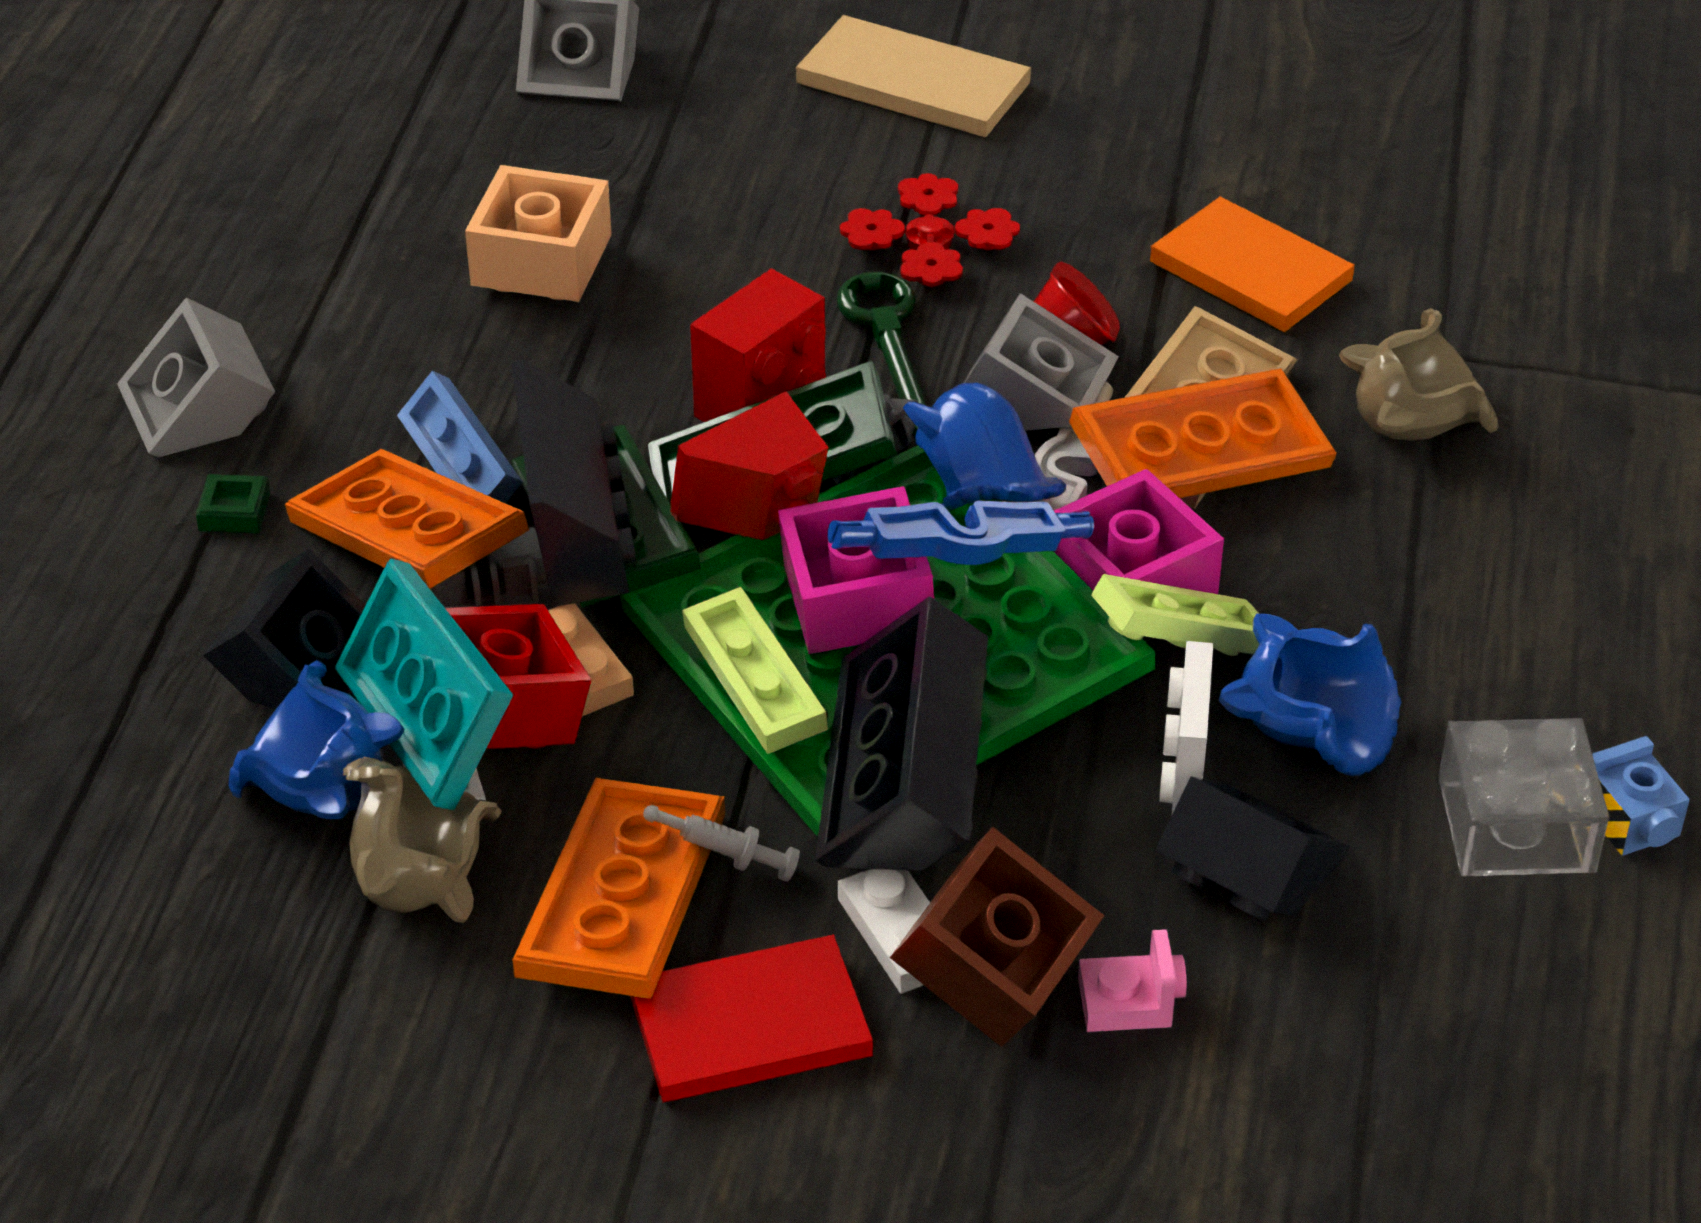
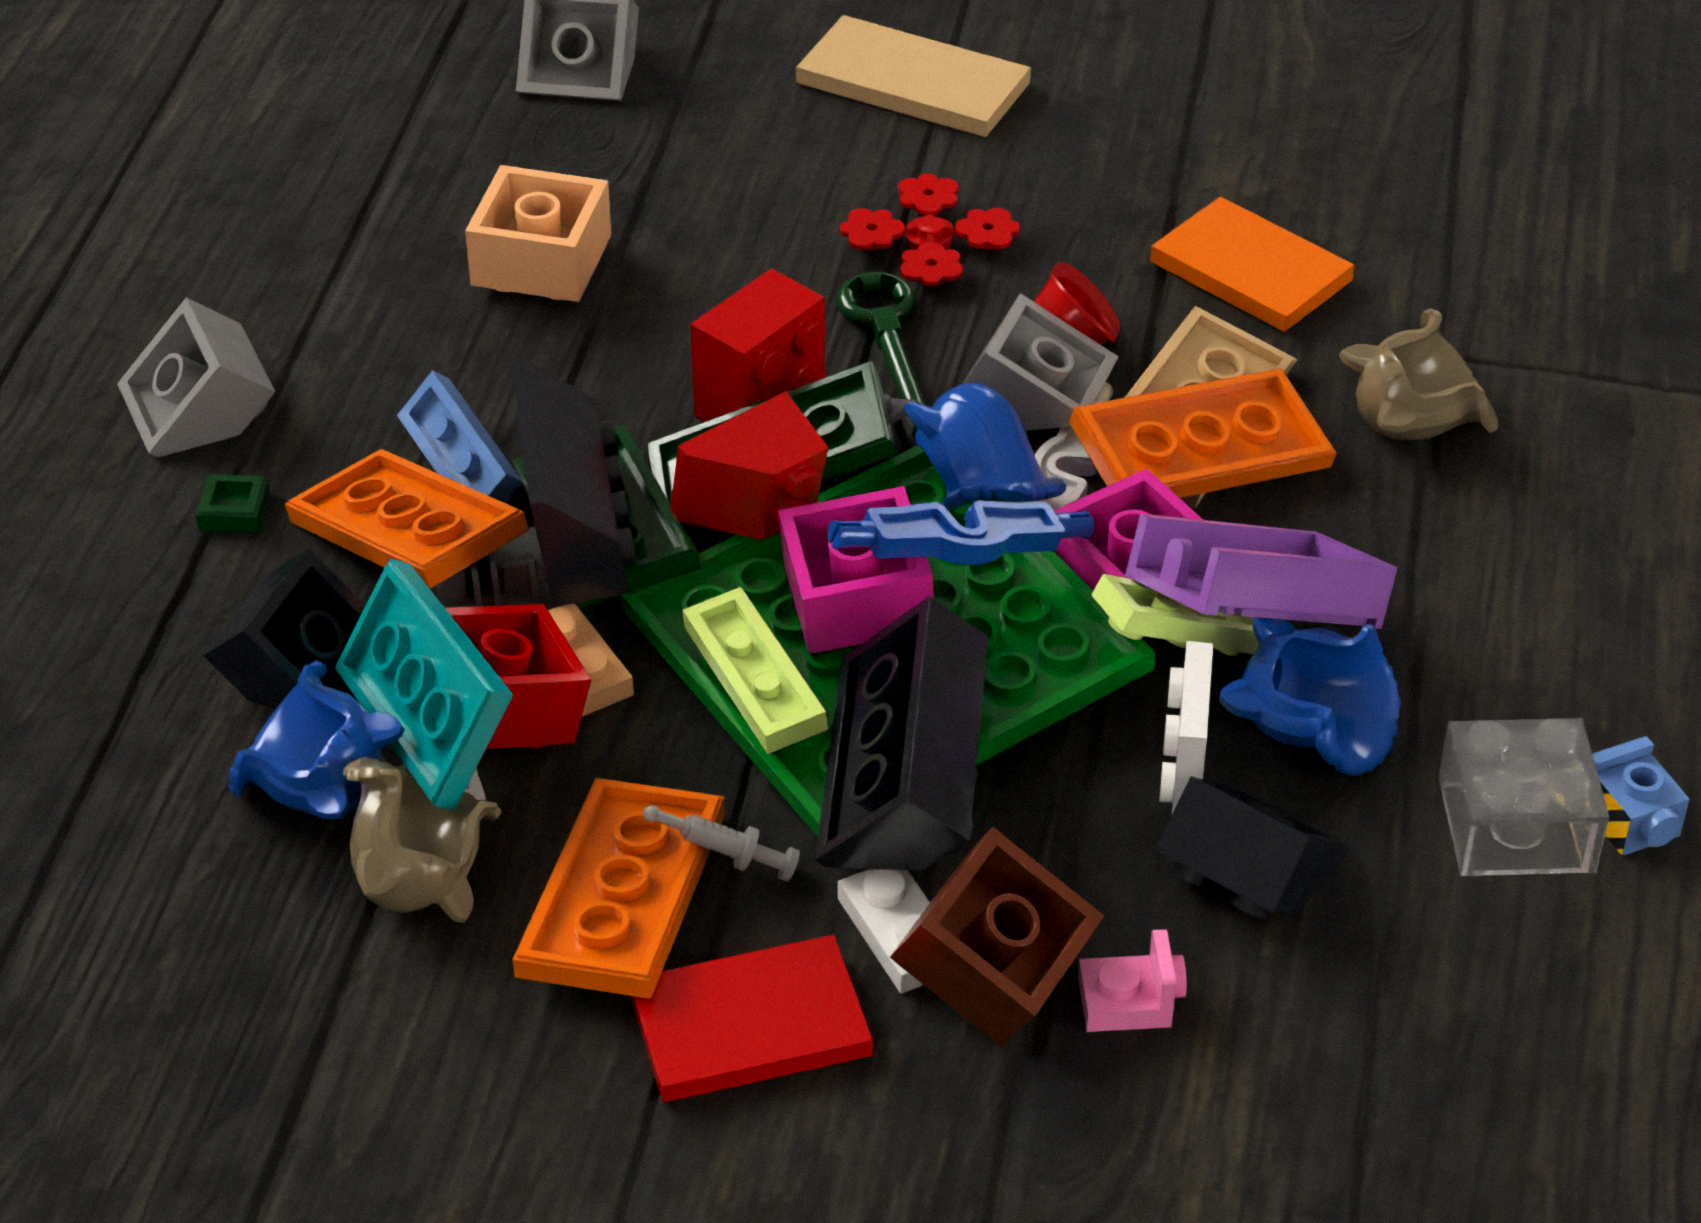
(1260, 571): none -> medium lavender door

